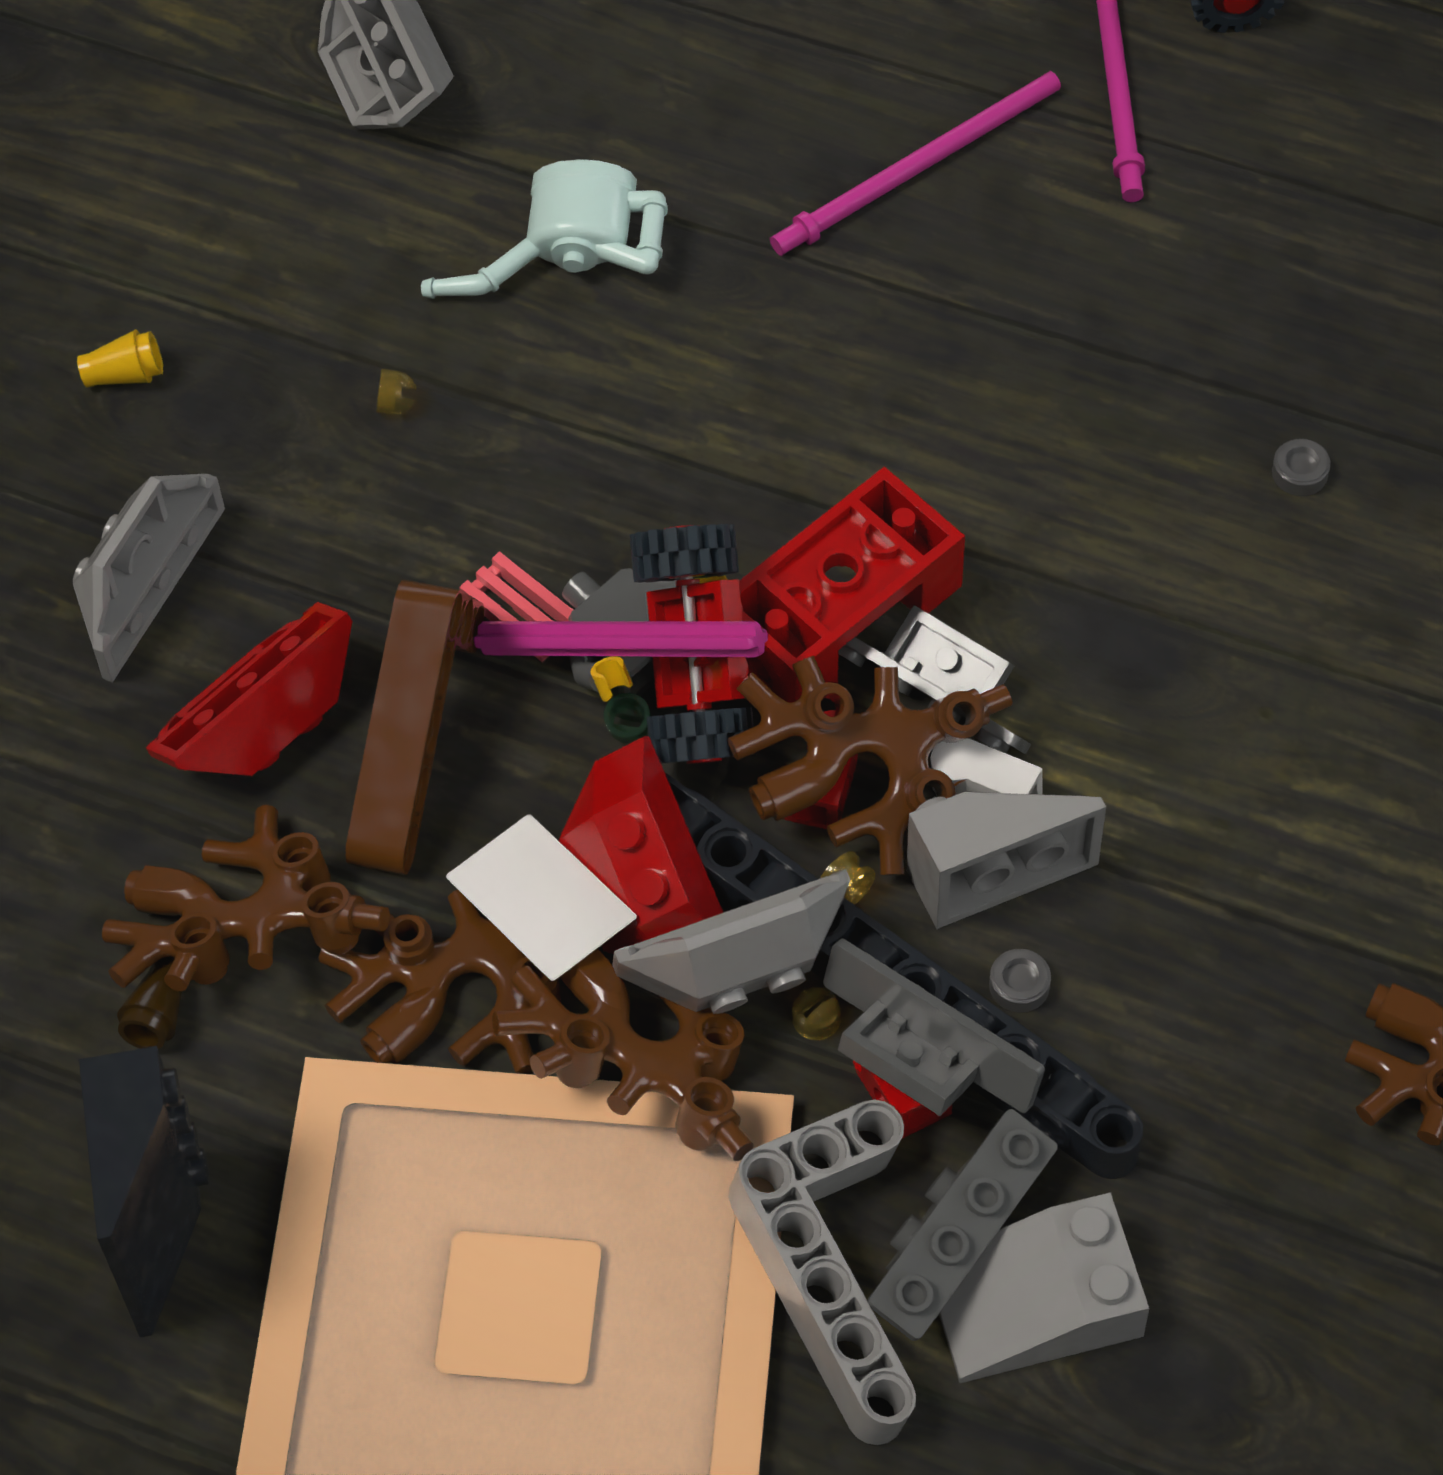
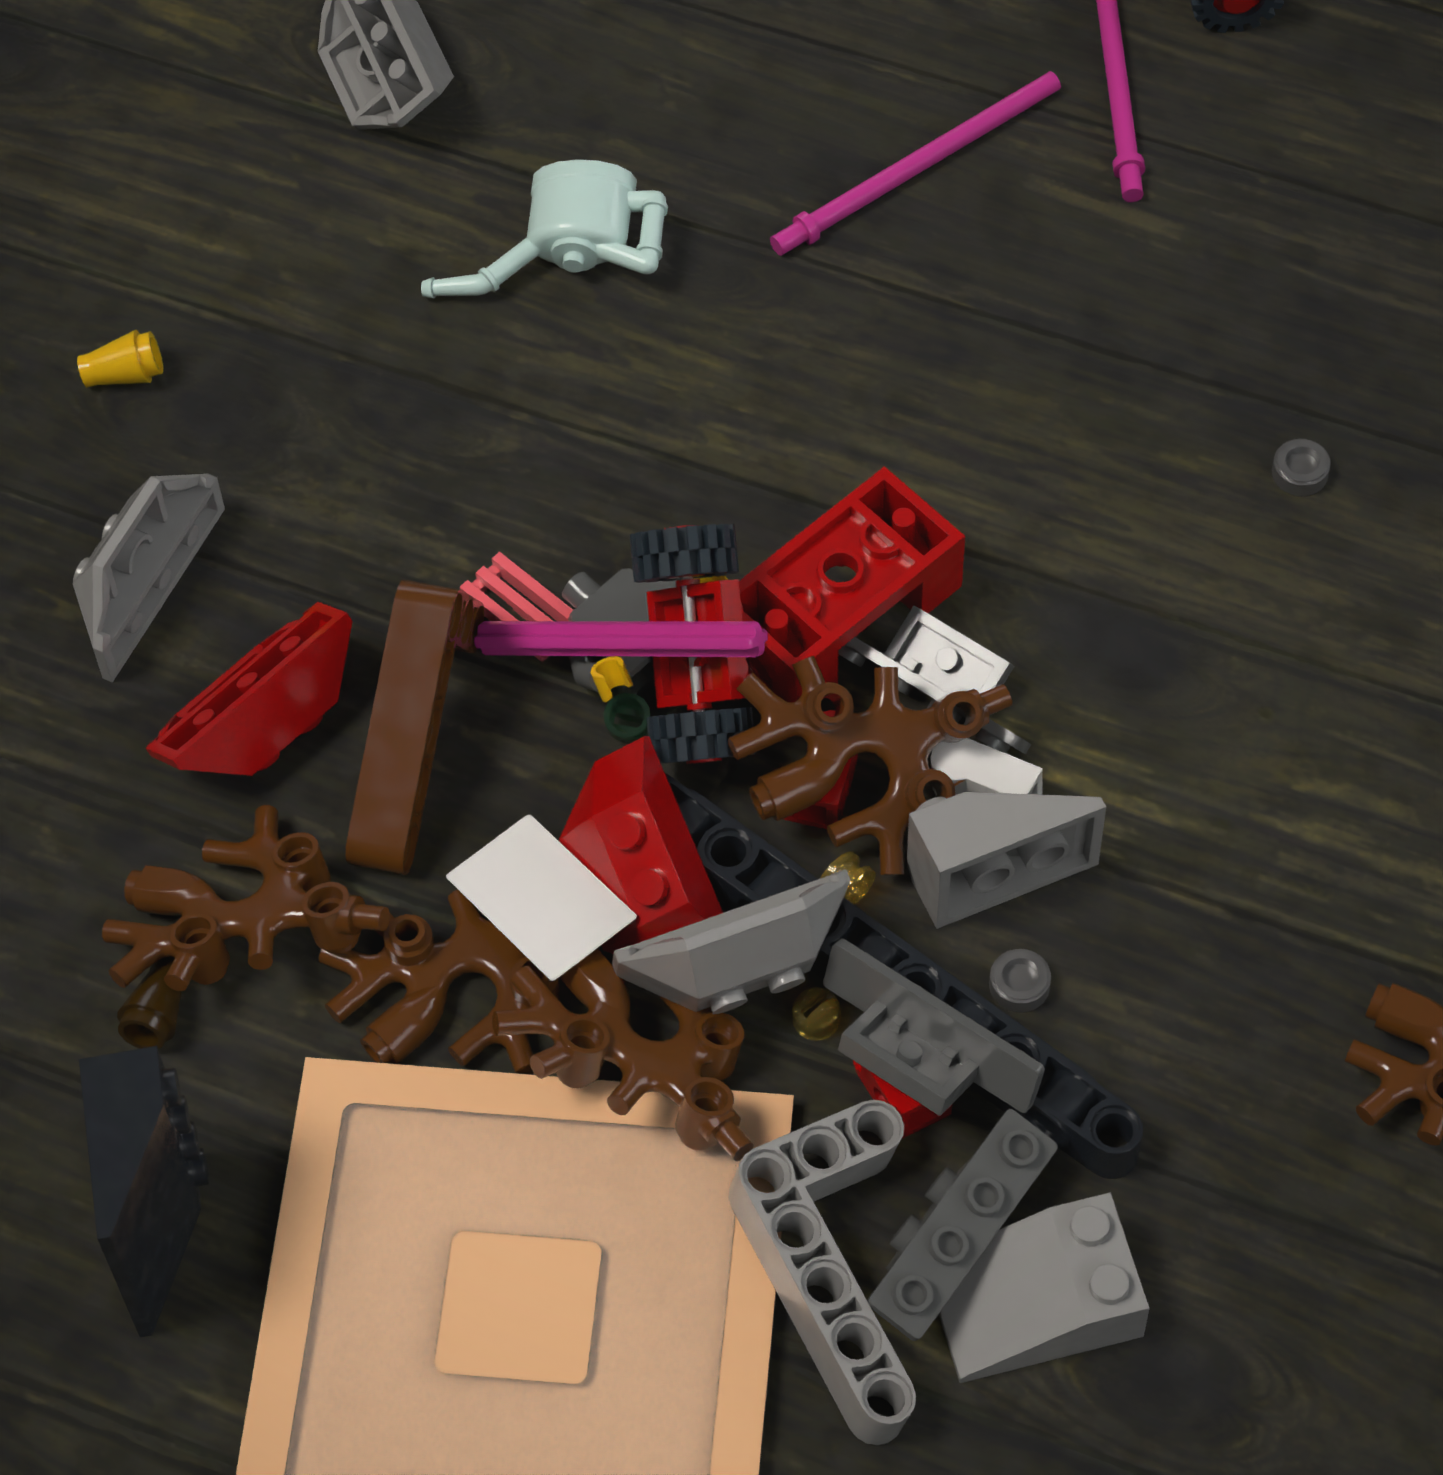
(389, 392): clear yellow hinge -> none

